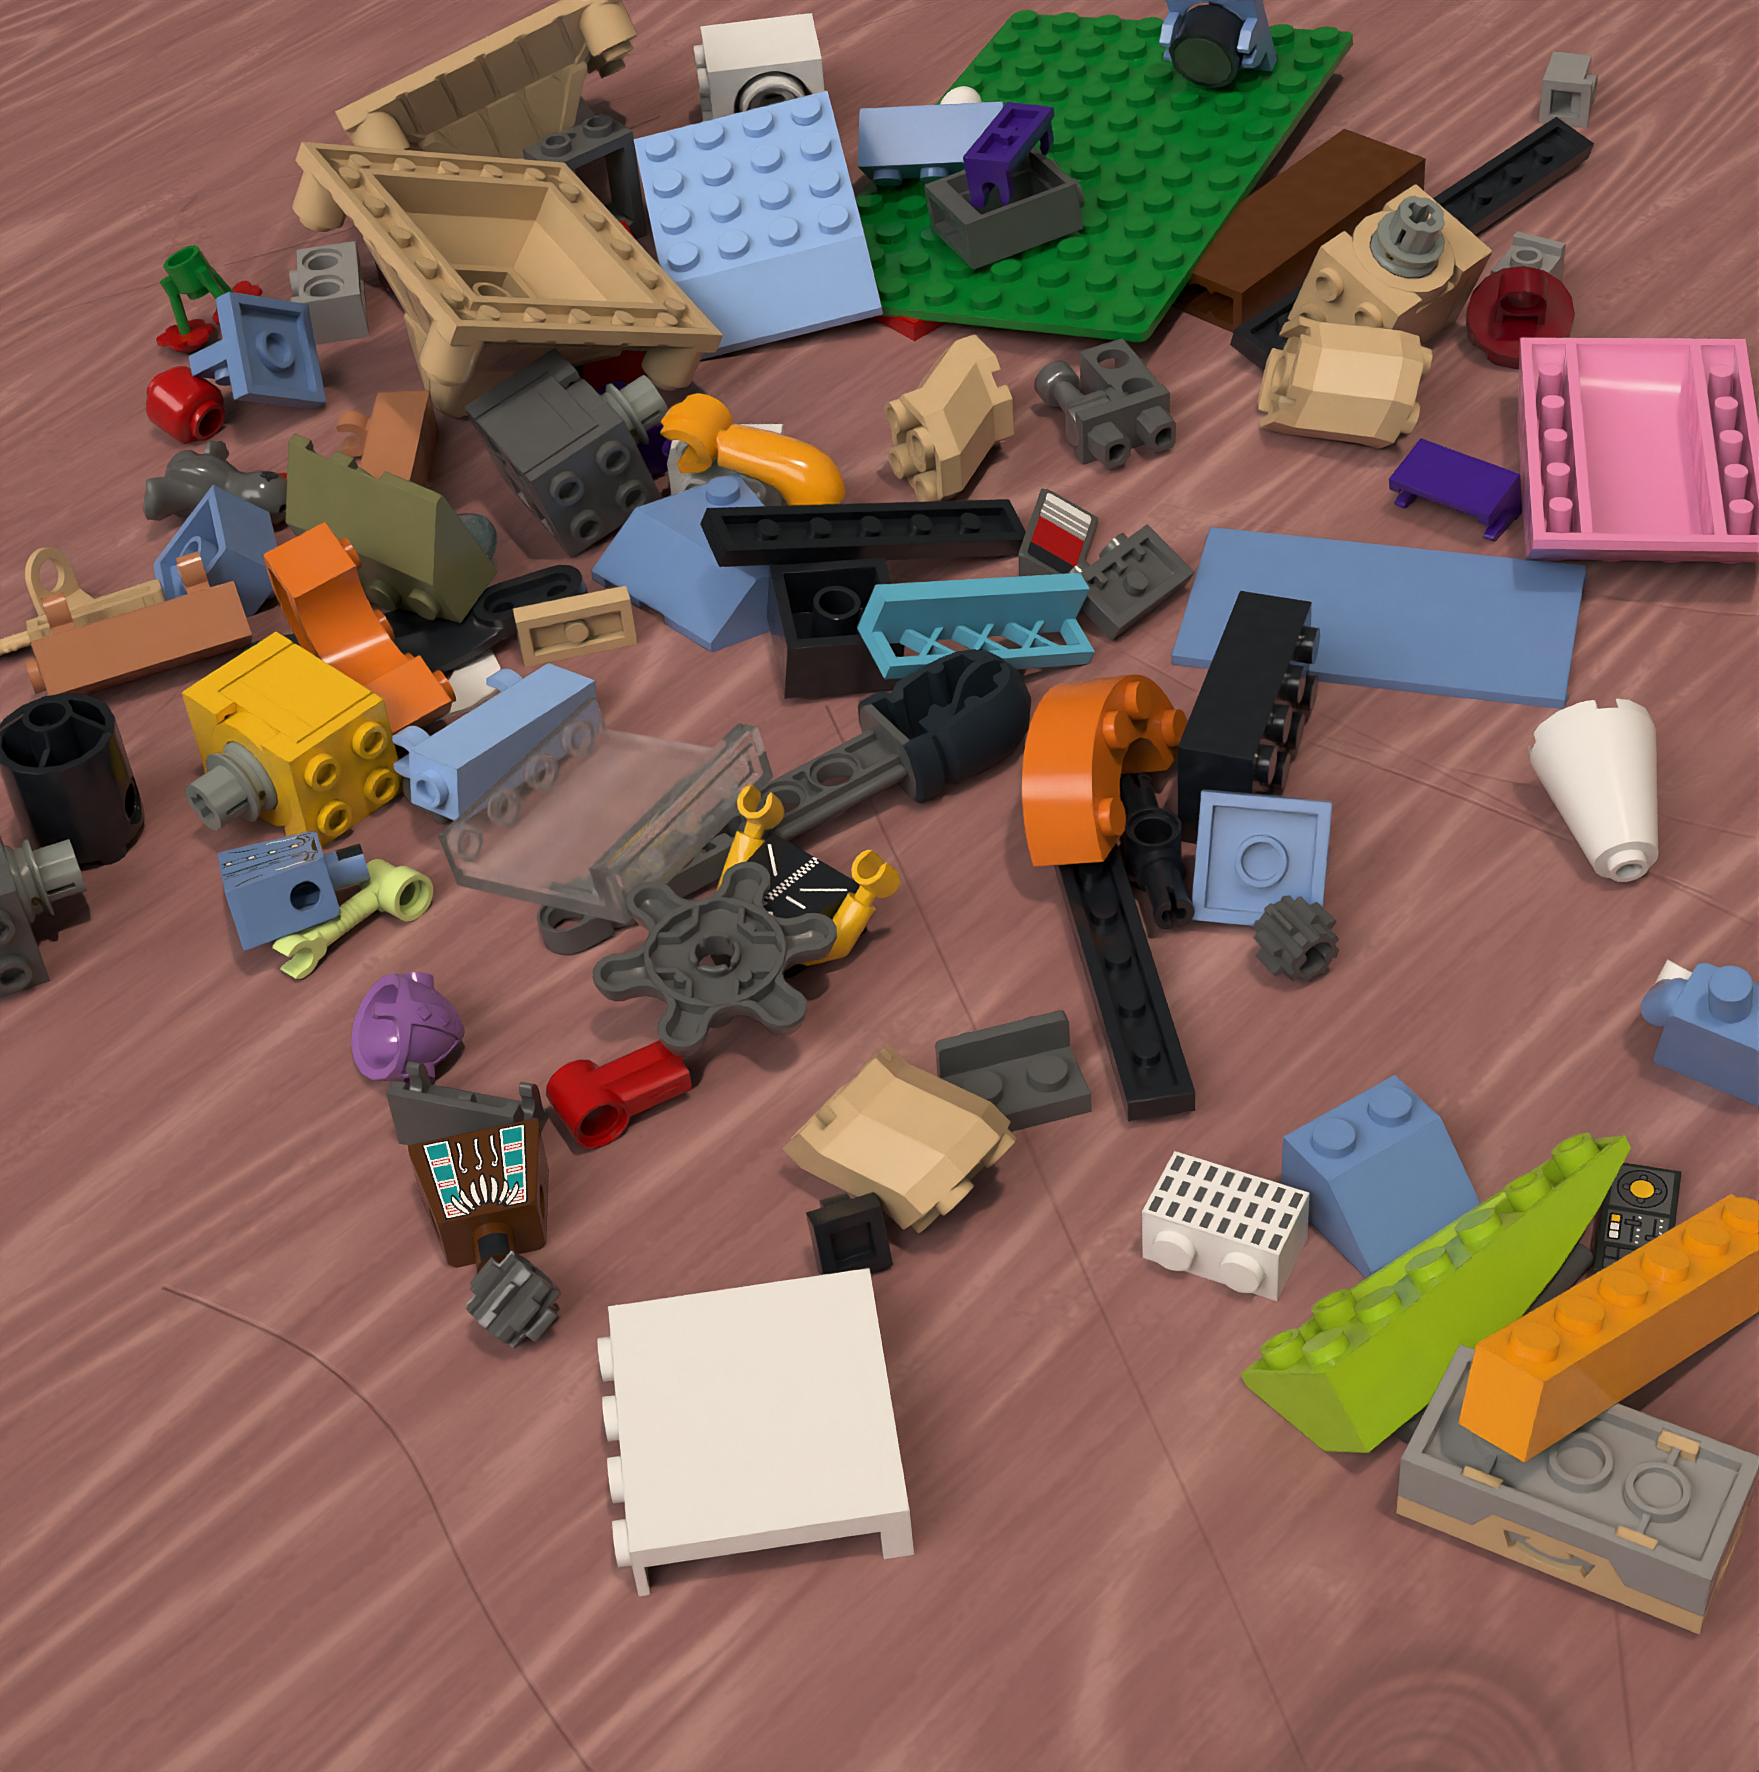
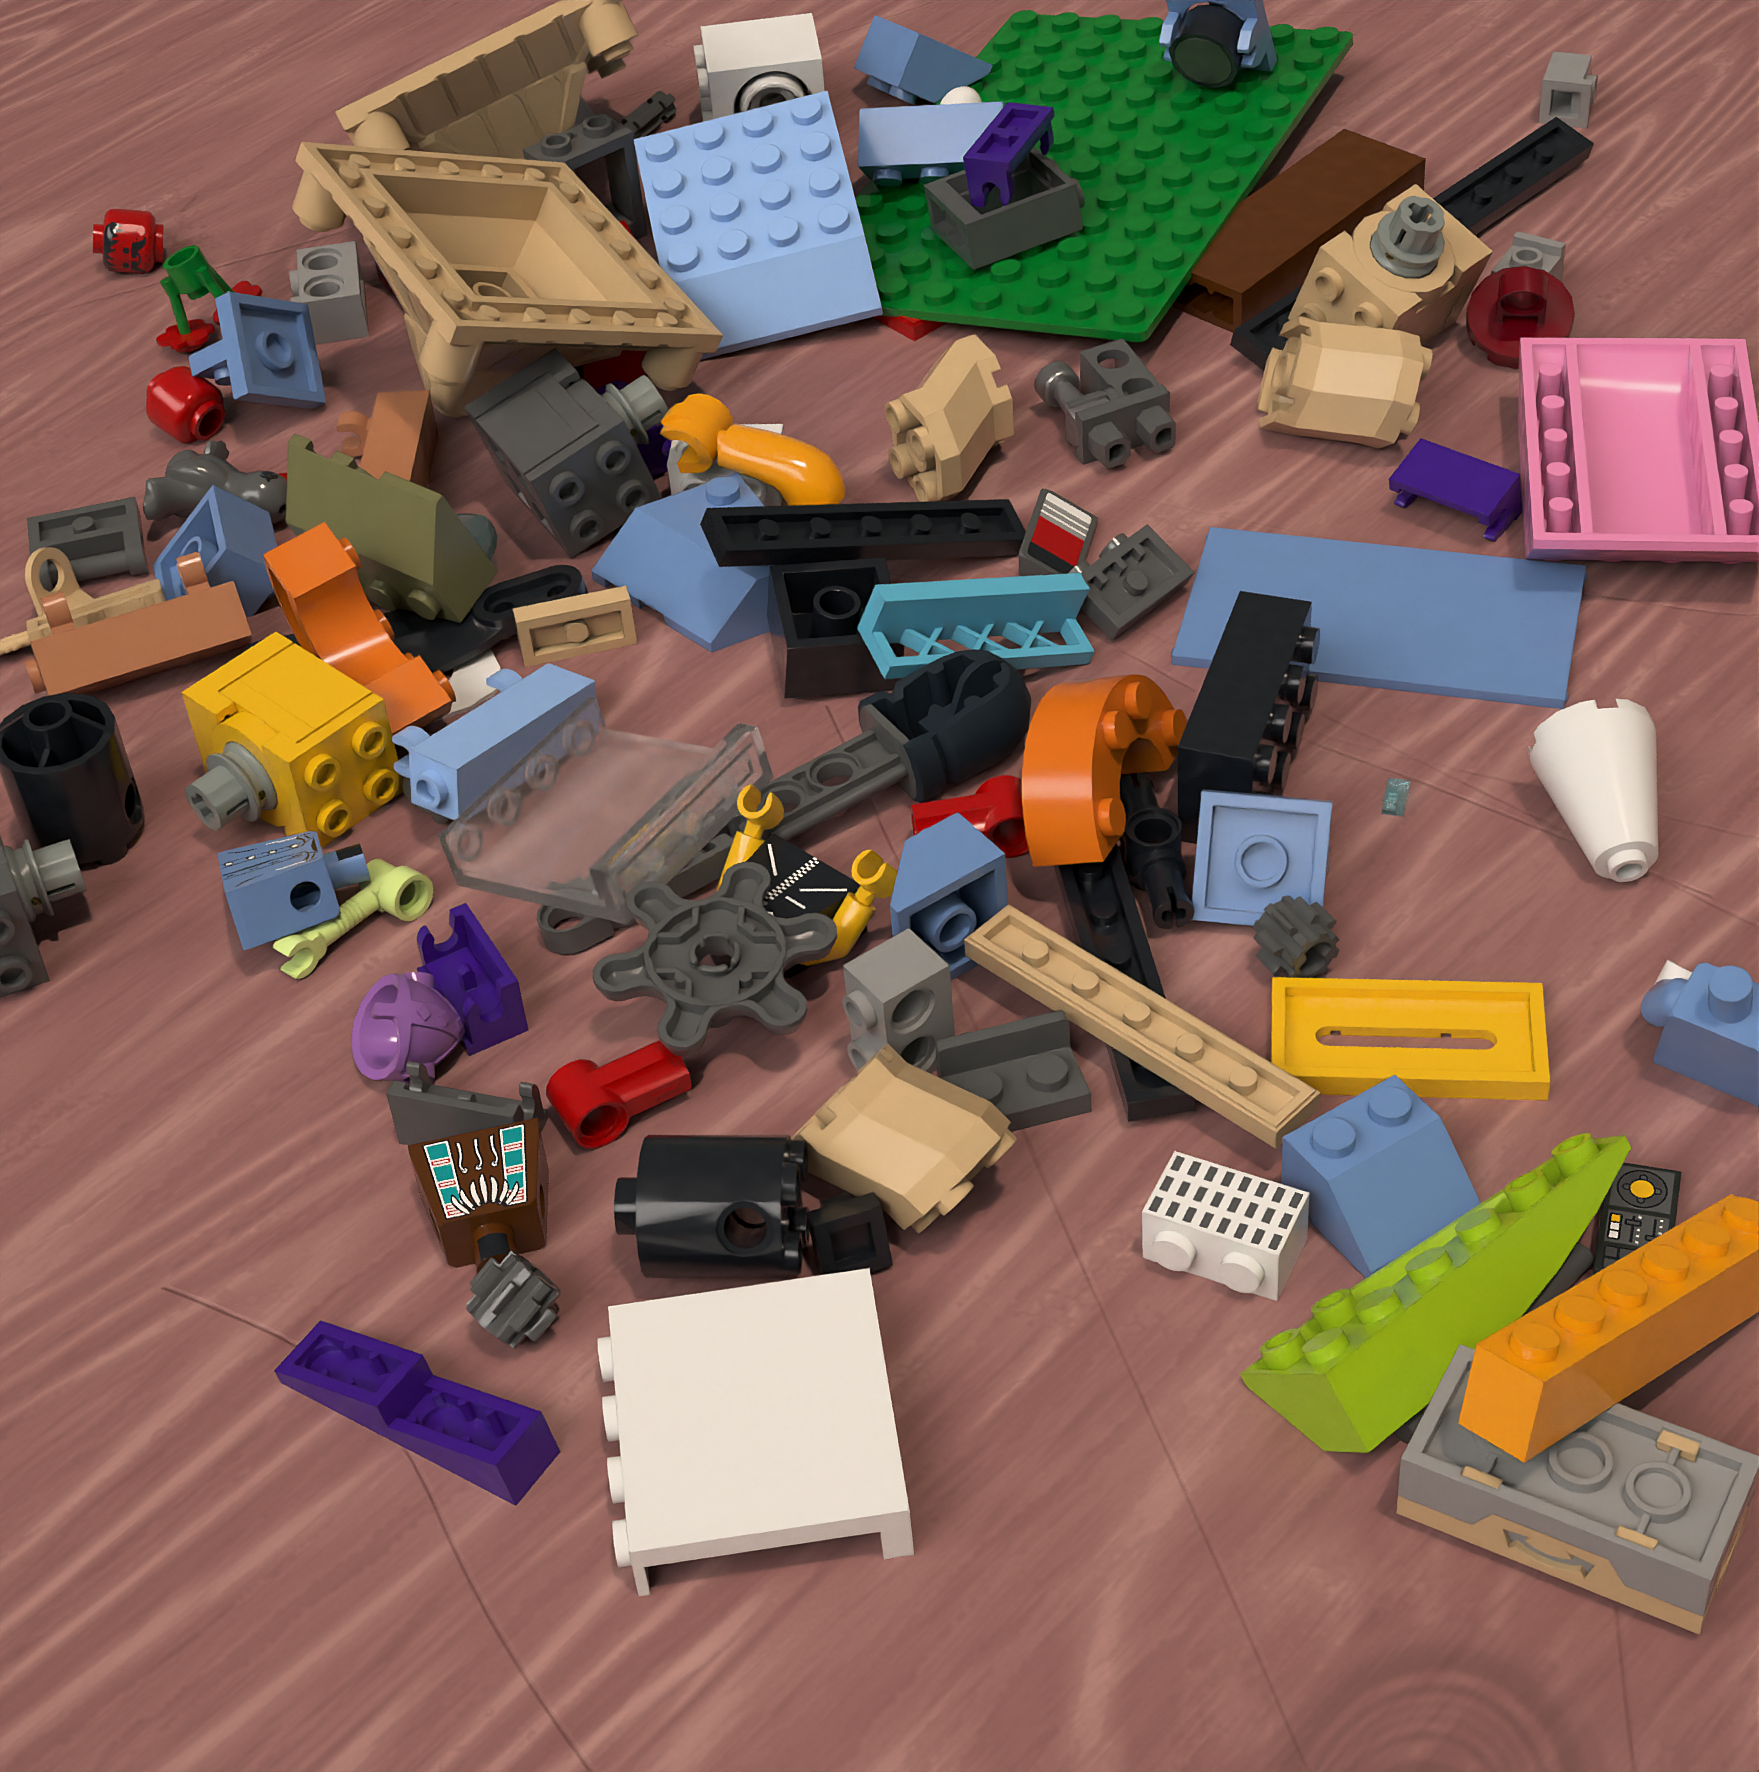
(91, 531): none -> dark grey plate
(129, 241): none -> red head
(398, 1397): none -> dark purple slope
(474, 981): none -> dark purple hinge
(650, 114): none -> dark grey axle
(716, 1206): none -> black cylinder
(898, 998): none -> light grey brick
(914, 64): none -> medium blue slope
(948, 888): none -> medium blue slope
(992, 810): none -> red piece
(1143, 1026): none -> tan tile
(1396, 797): none -> clear light blue piece
(1500, 1012): none -> yellow piece

